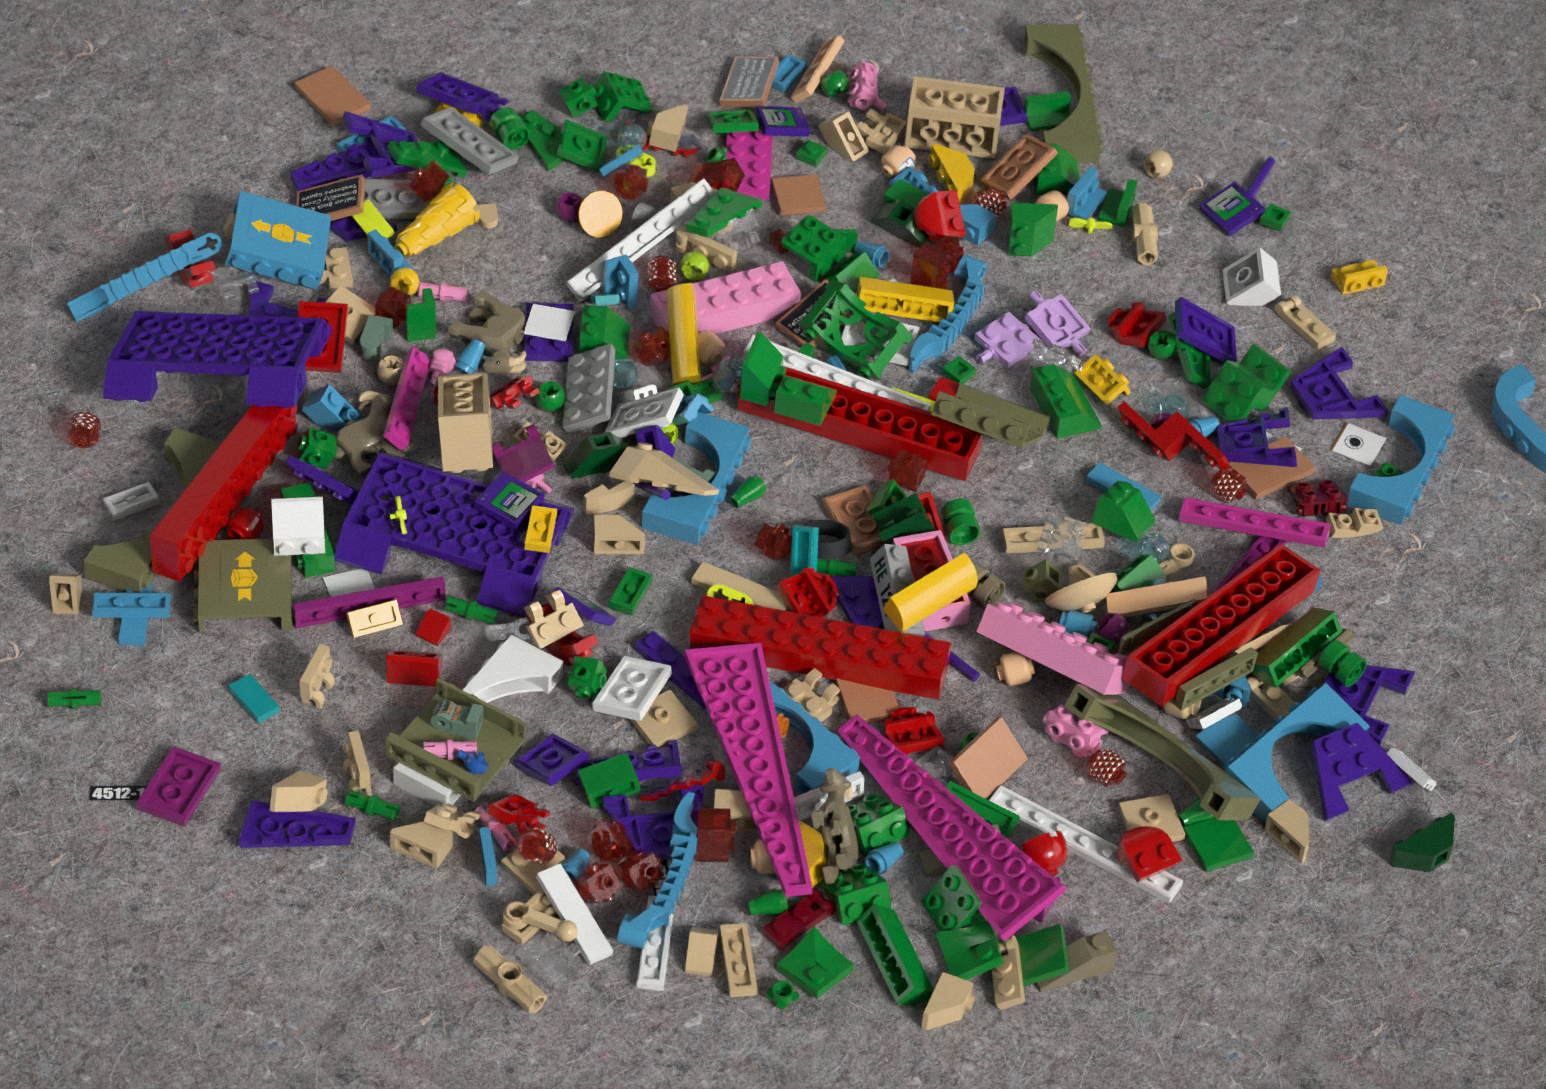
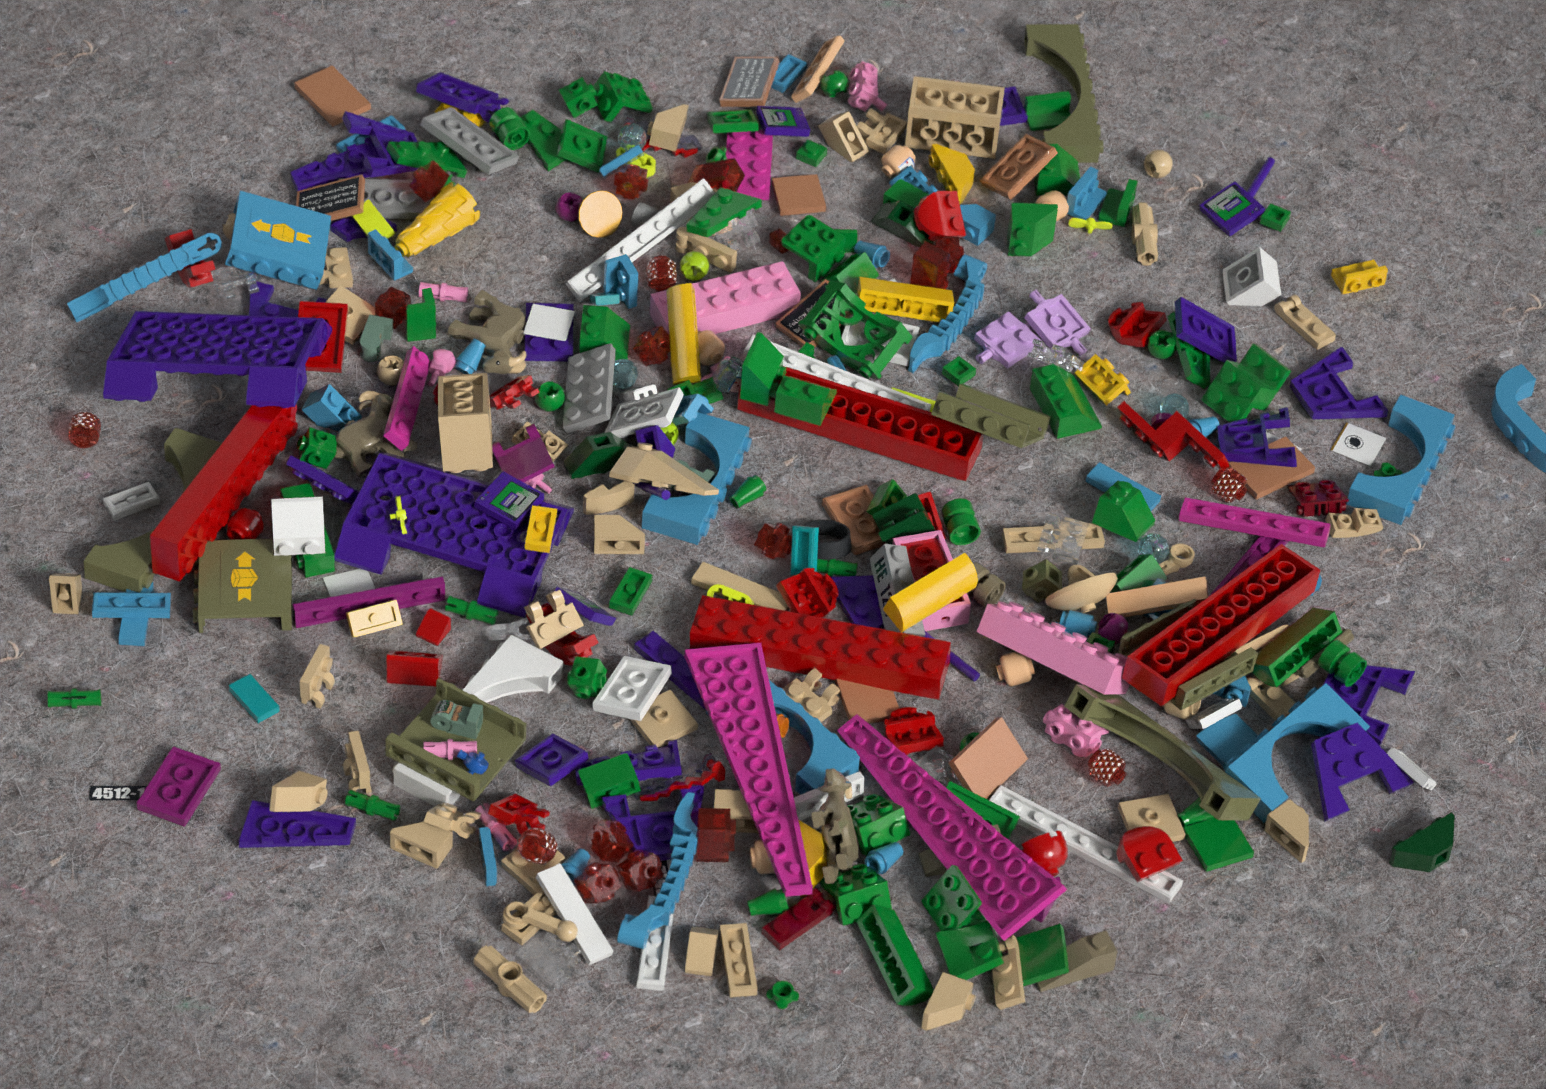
(405, 276): yellow piece -> none
(488, 215): tan tile -> none
(815, 964): green plate -> none
(907, 470): clear red brick -> none
(945, 386): red slope -> none
(991, 200): clear red head -> none

